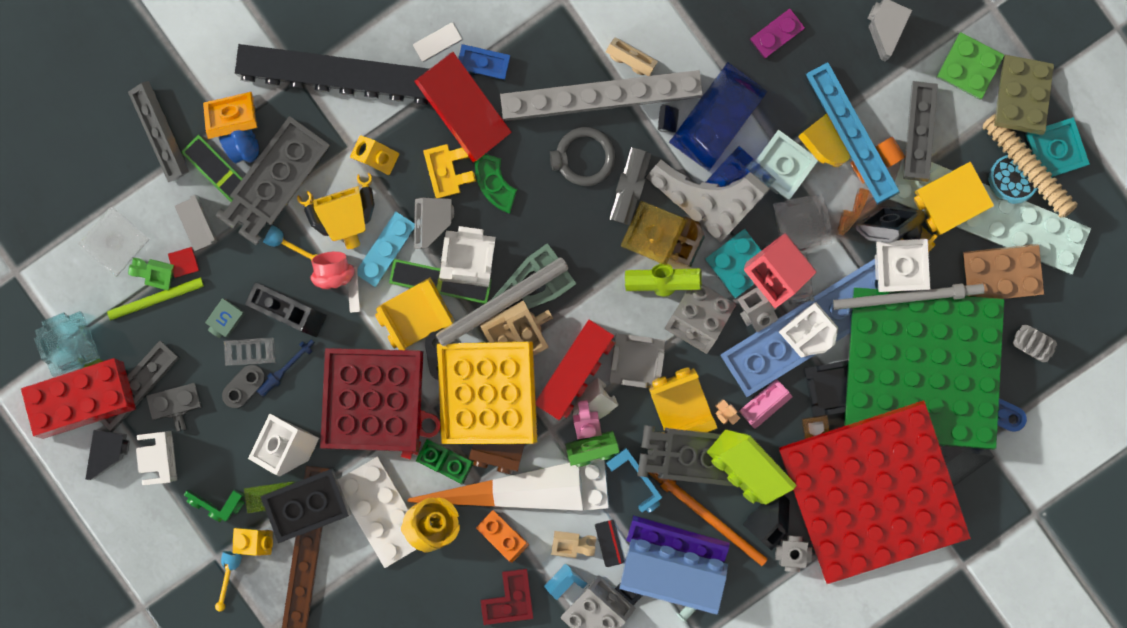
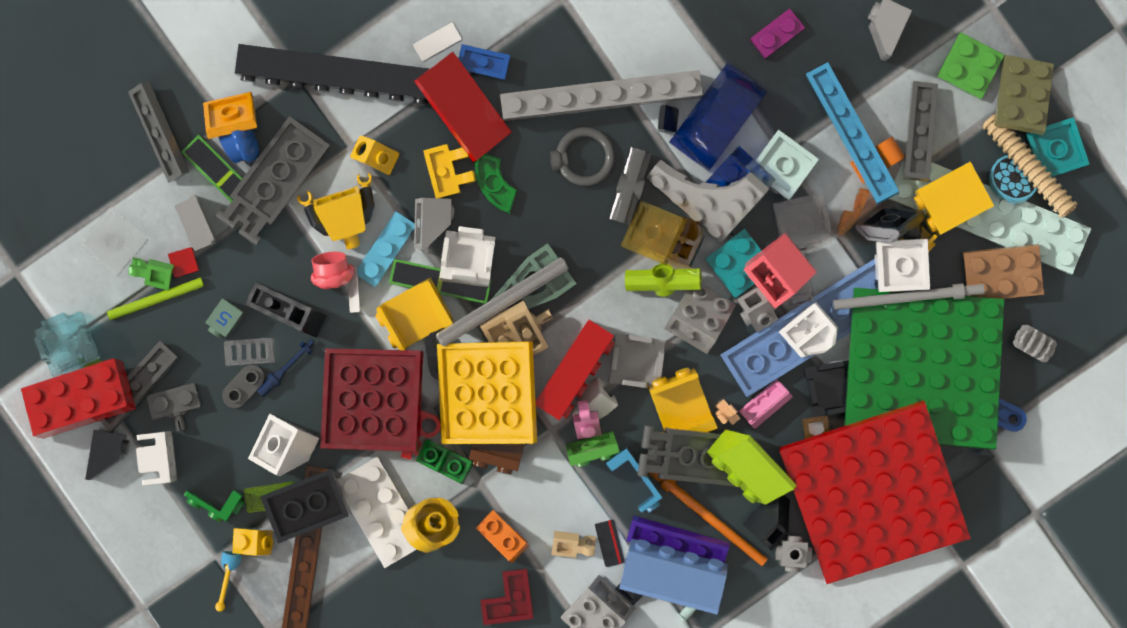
(275, 237): dark azure hinge -> none
(546, 488): white plate -> none
(563, 580): dark azure tile -> none
(622, 52): tan plate -> none
(825, 142): yellow tile -> none

